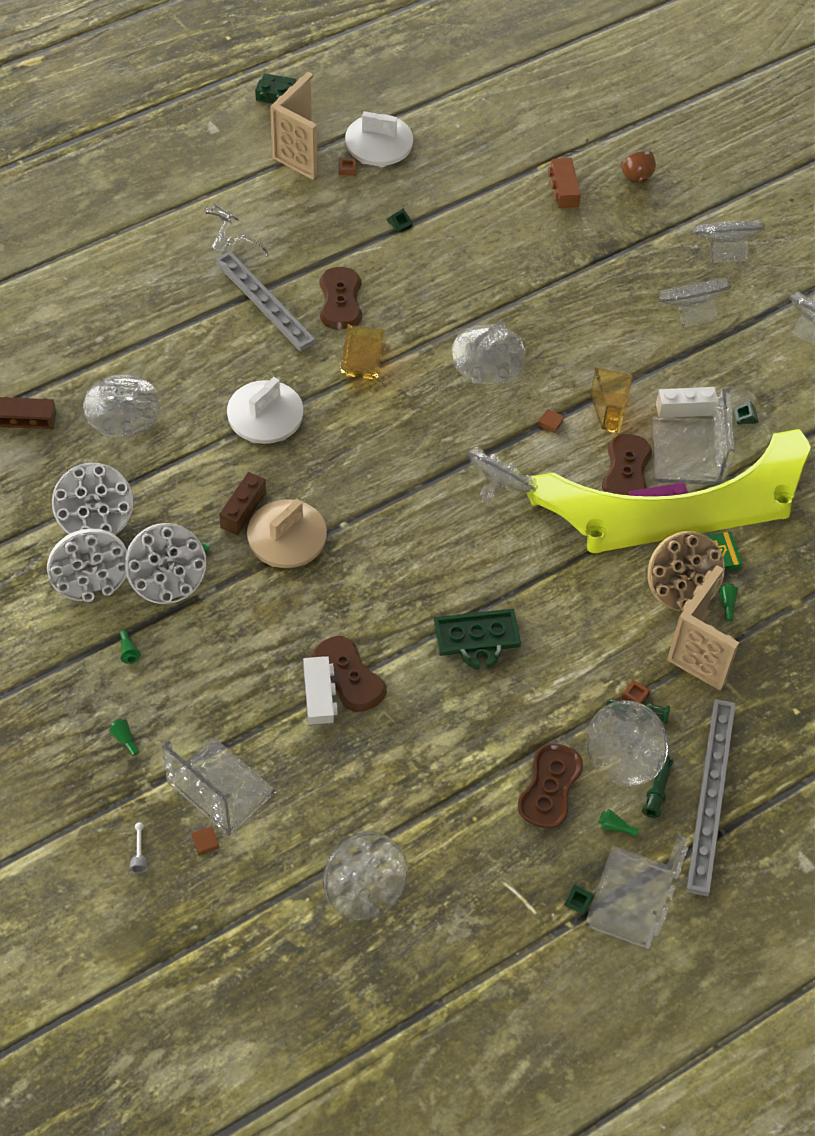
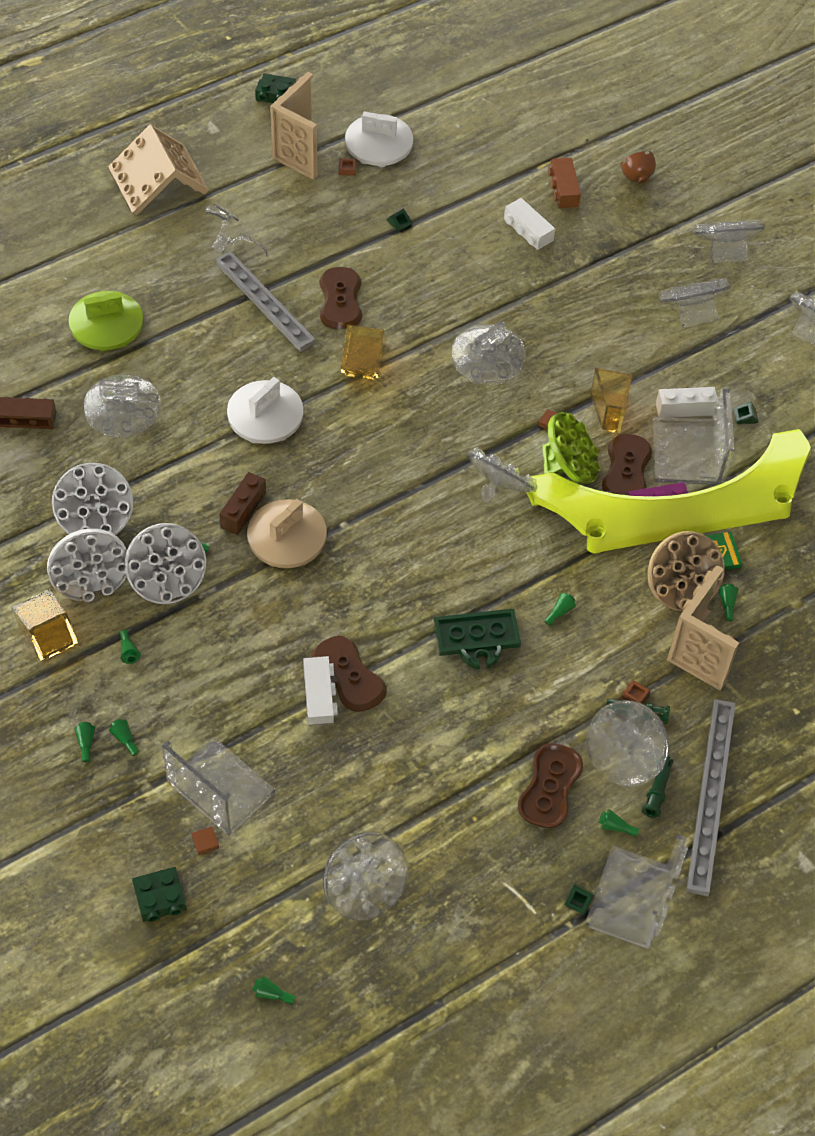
(45, 624): none -> clear yellow slope
(85, 734): none -> green cone
(106, 320): none -> lime bracket
(139, 863): light grey hinge -> none
(151, 165): none -> tan bracket
(159, 894): none -> dark green plate
(267, 989): none -> green cone
(529, 223): none -> white brick
(563, 604): none -> green cone
(570, 450): none -> lime bracket

